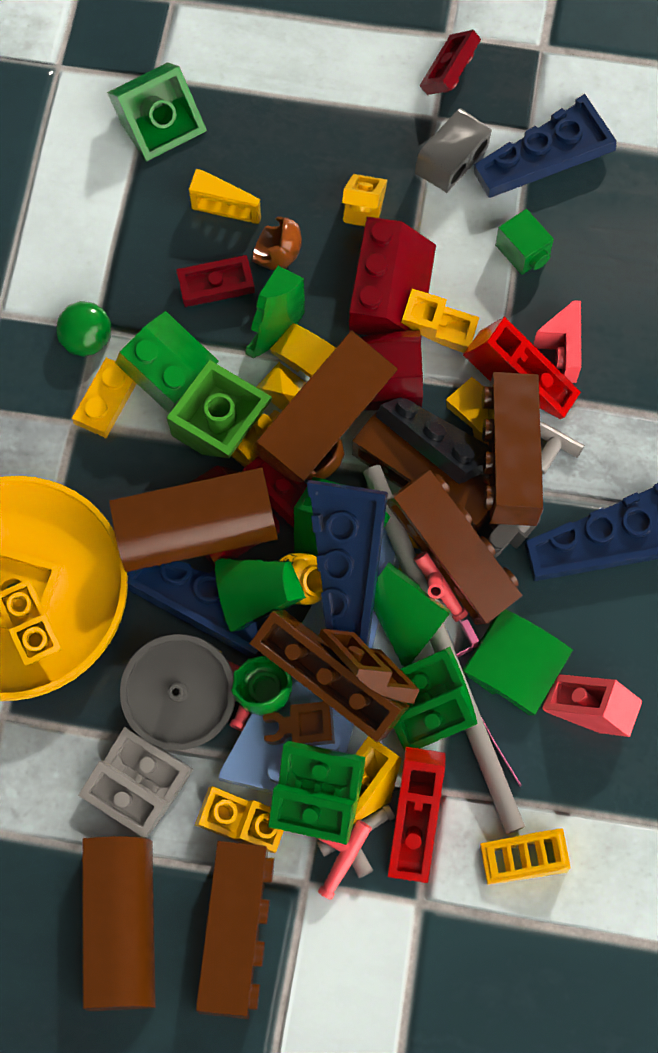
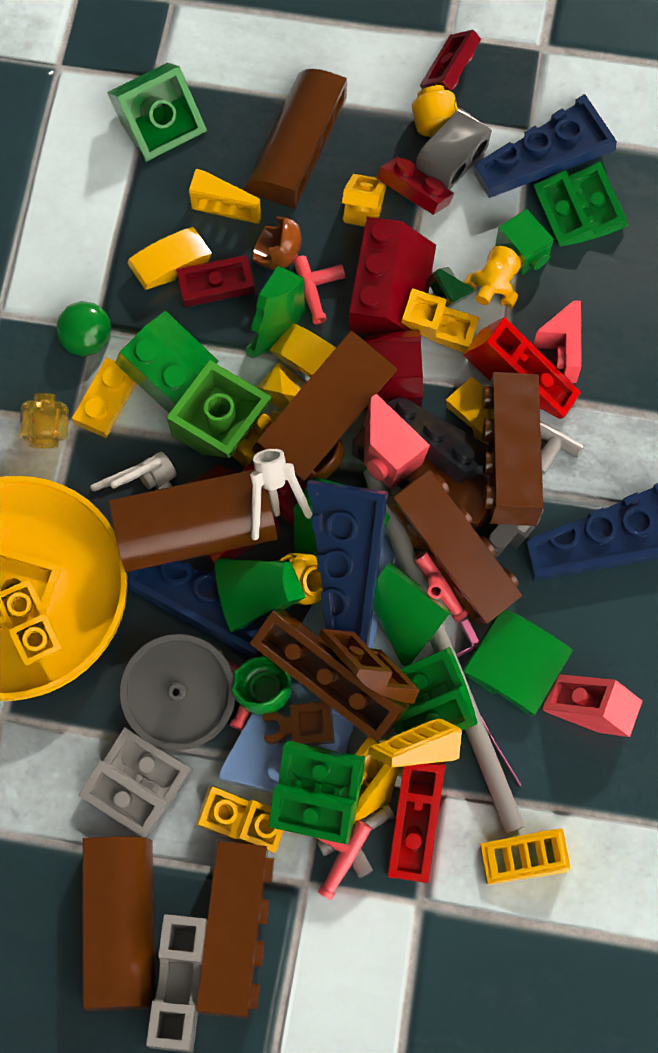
(44, 421): none -> clear yellow head
(153, 473): none -> white plant
(159, 261): none -> yellow slope
(174, 1009): none -> light grey arch
(271, 474): none -> white plant
(298, 137): none -> reddish brown brick
(315, 278): none -> coral piece
(390, 444): none -> coral slope
(416, 186): none -> dark red plate
(423, 744): none -> yellow slope
(433, 109): none -> yellow head
(447, 286): none -> dark green slope
(496, 276): none -> yellow piece
(581, 205): none -> green slope

